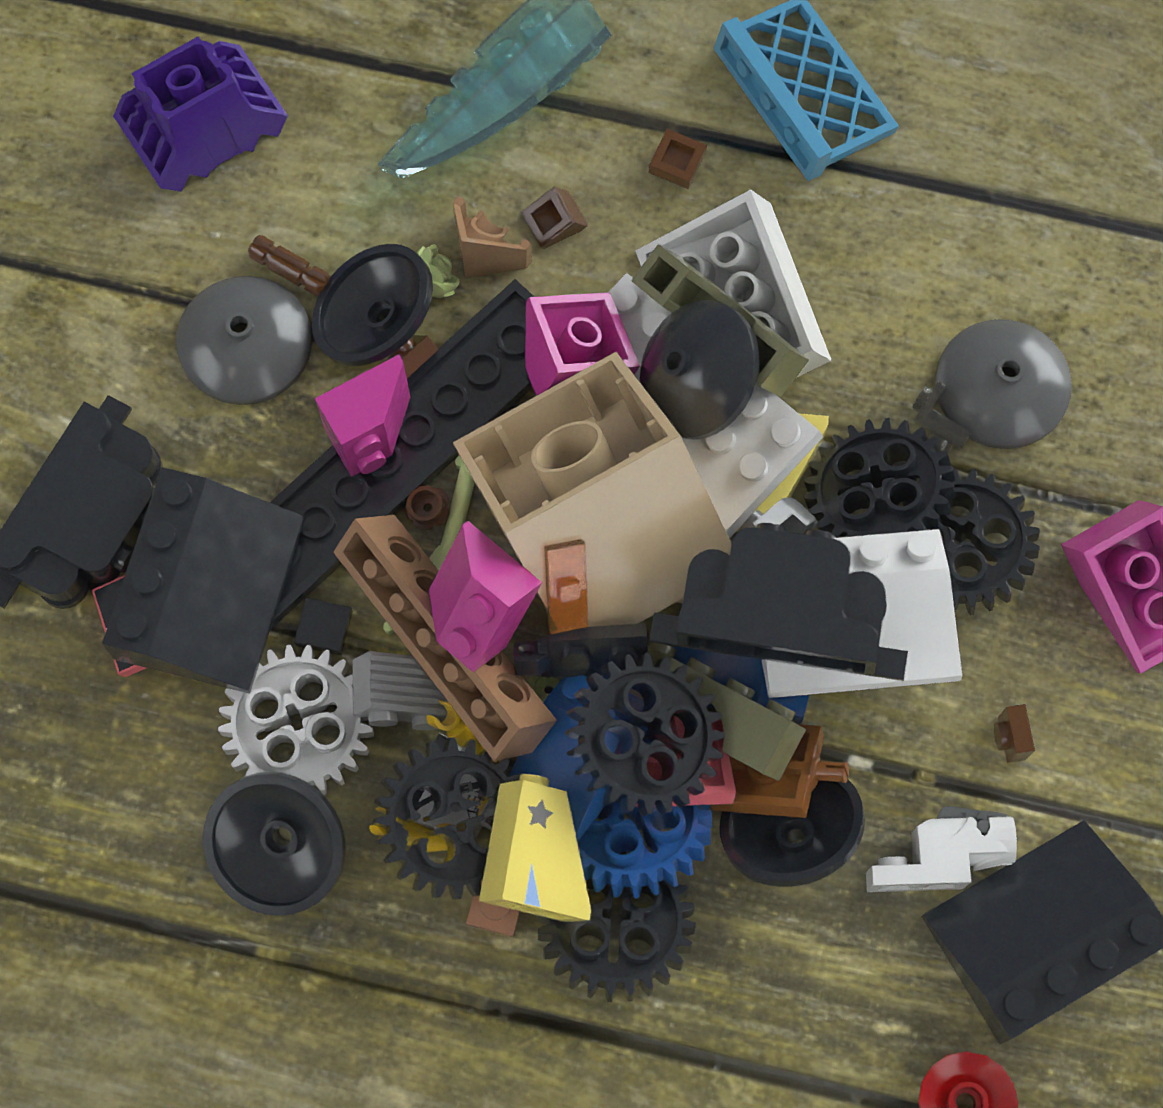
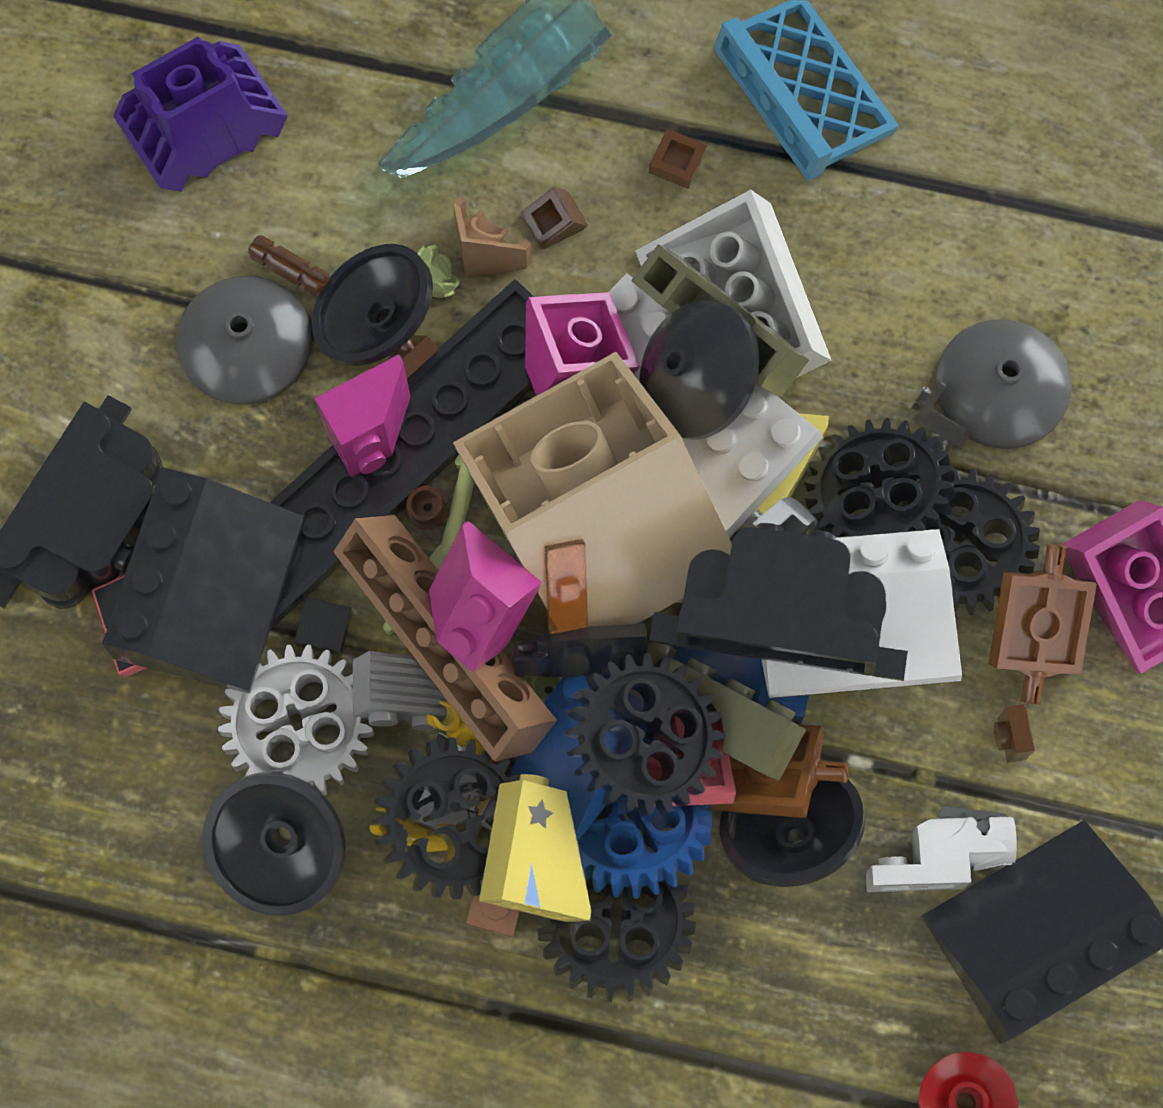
(1042, 623): none -> dark orange plate

